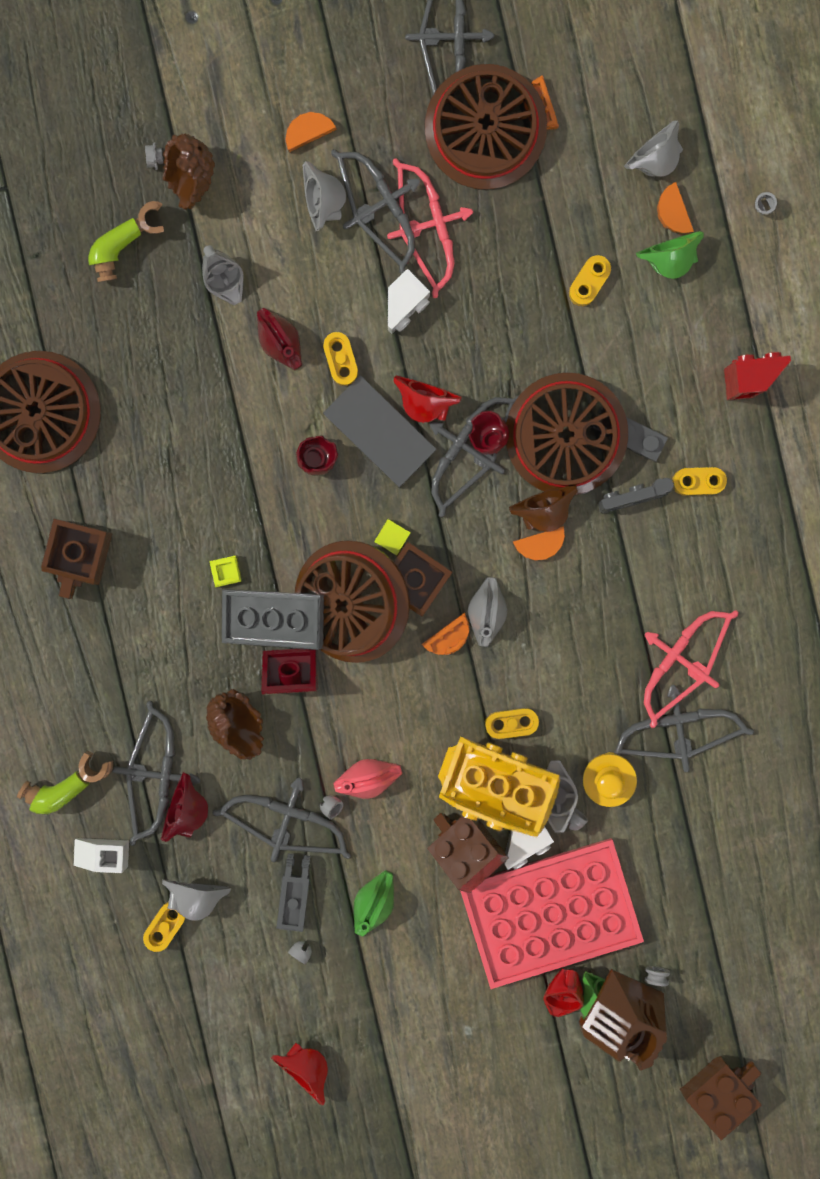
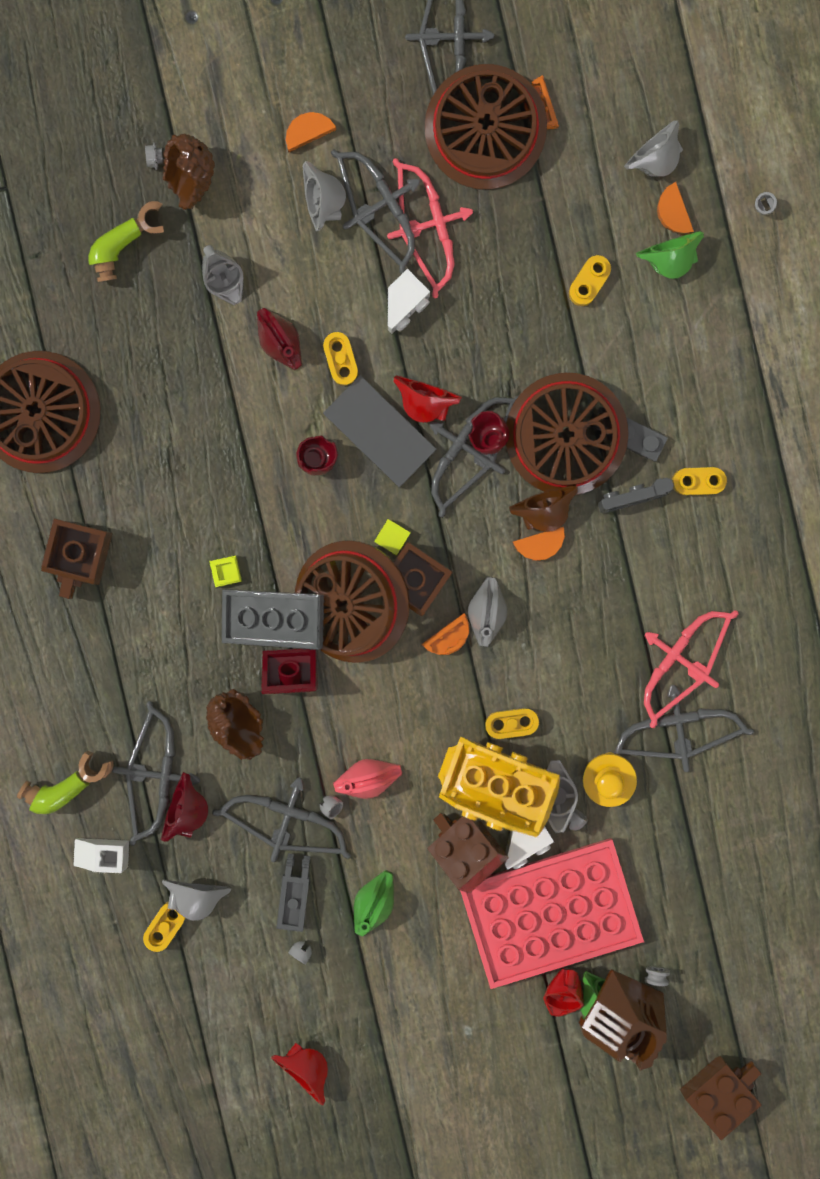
(752, 376): red slope -> none

